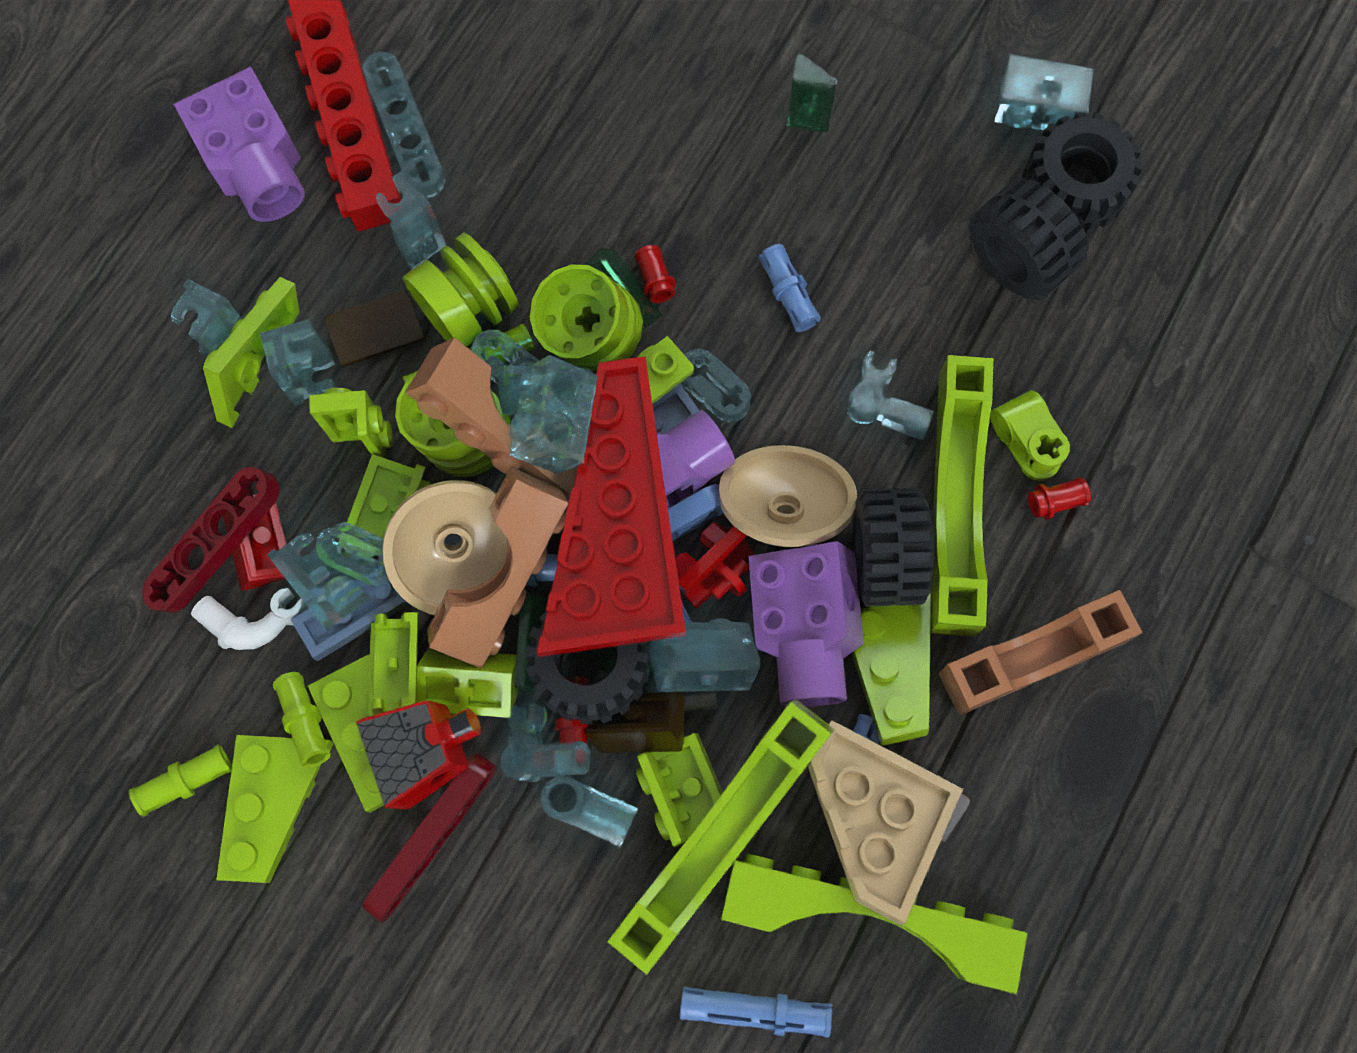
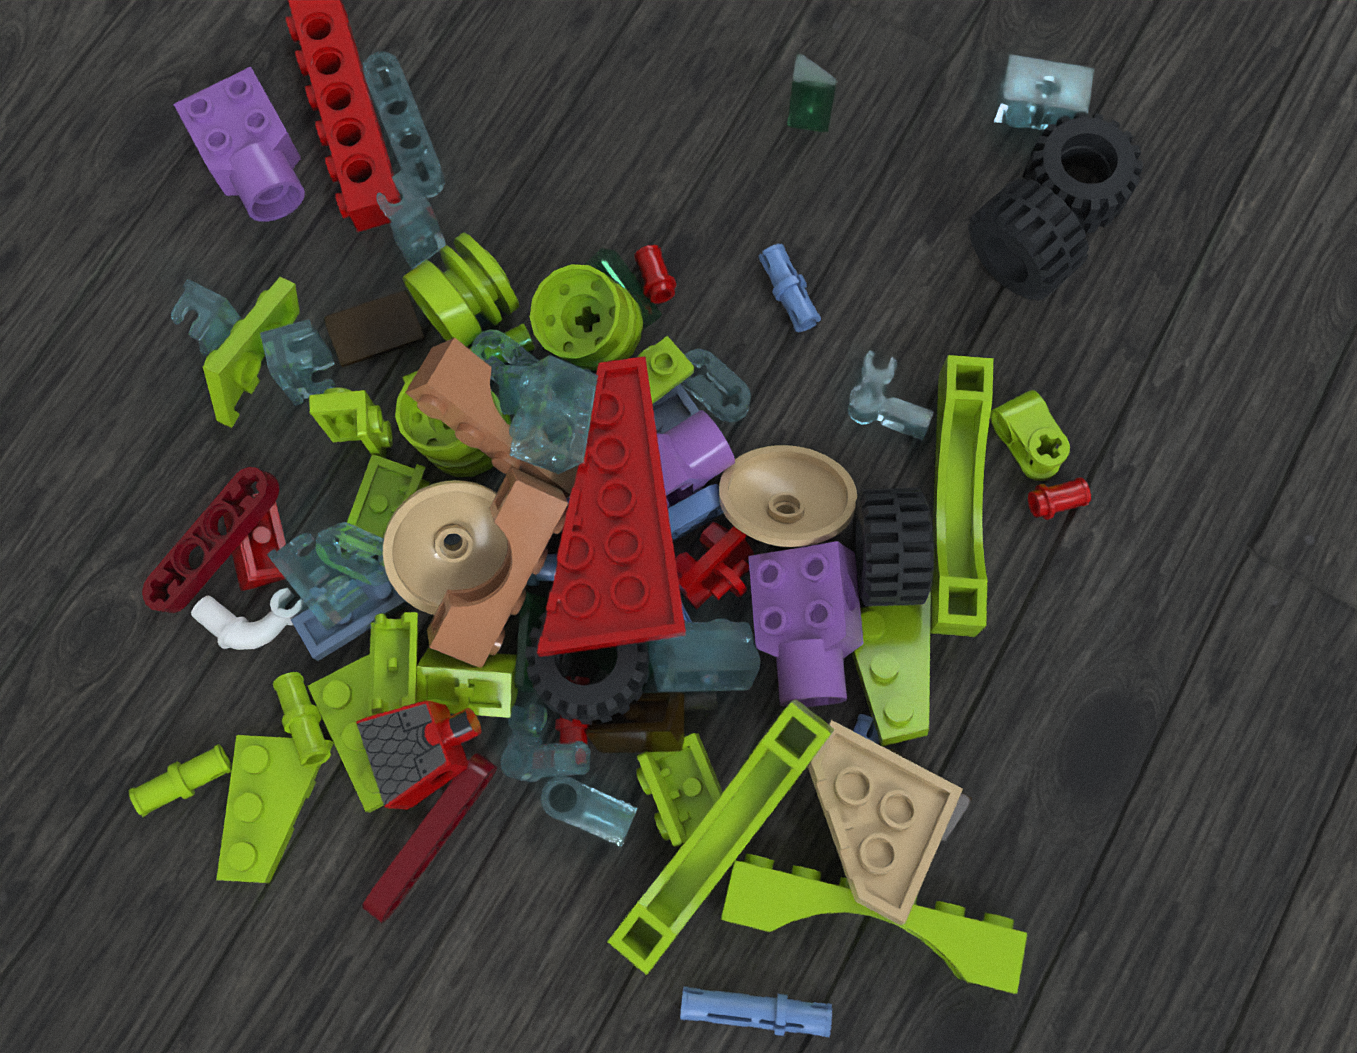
(1040, 653): nougat arch -> none

